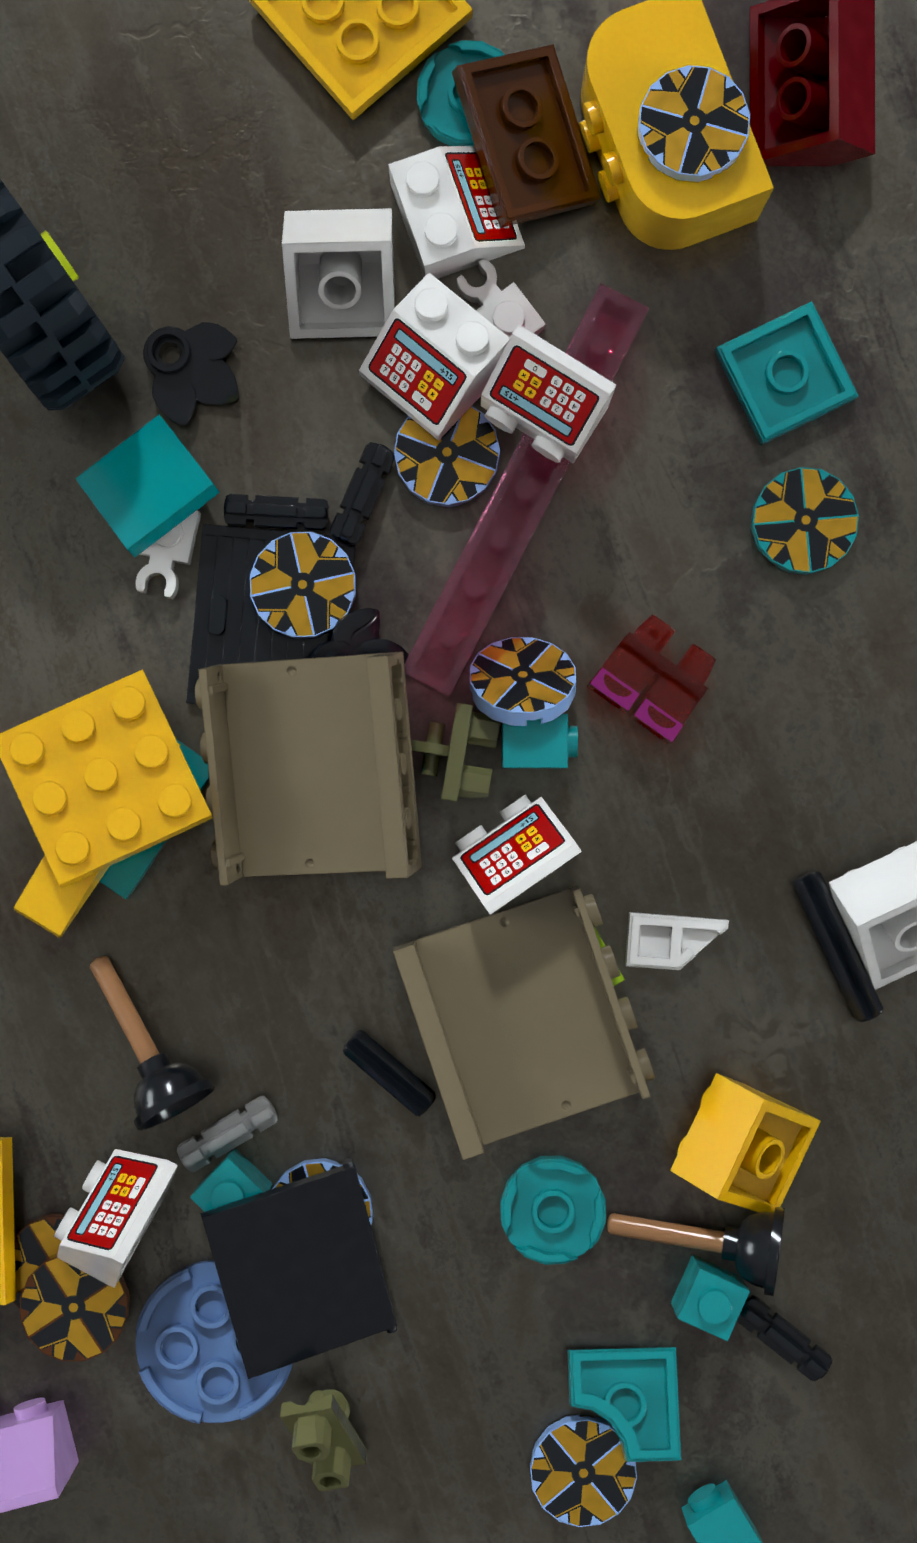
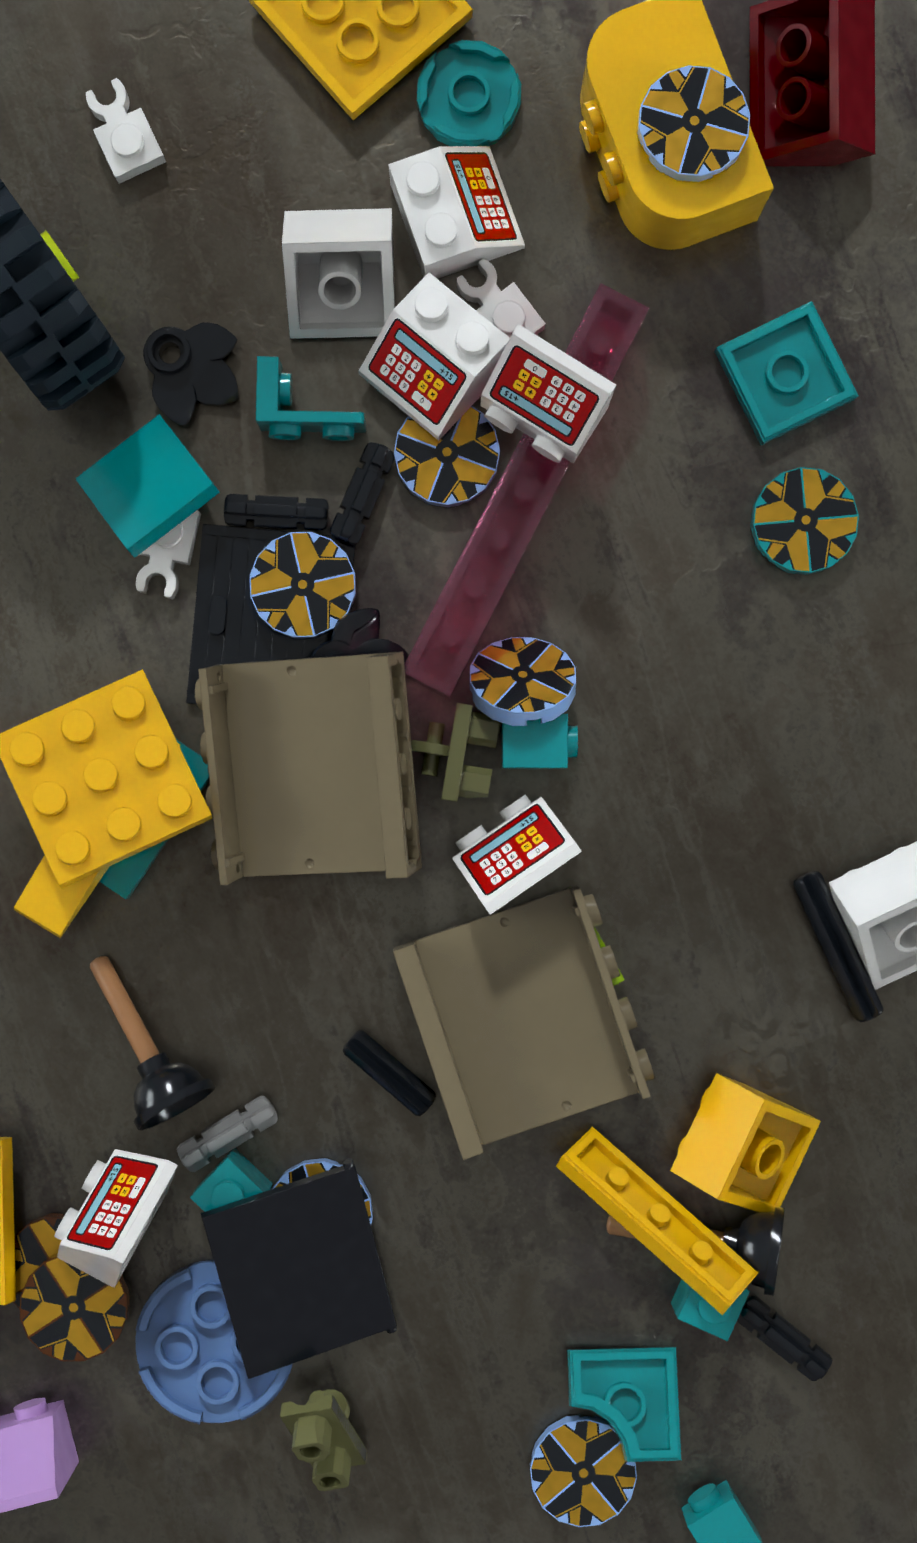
(125, 137): none -> white plate
(275, 391): none -> teal bracket
(526, 135): reddish brown tile -> none
(552, 1209): teal tile -> none
(657, 1220): none -> yellow tile
(668, 940): white tile -> none
(675, 687): clear red hips -> none

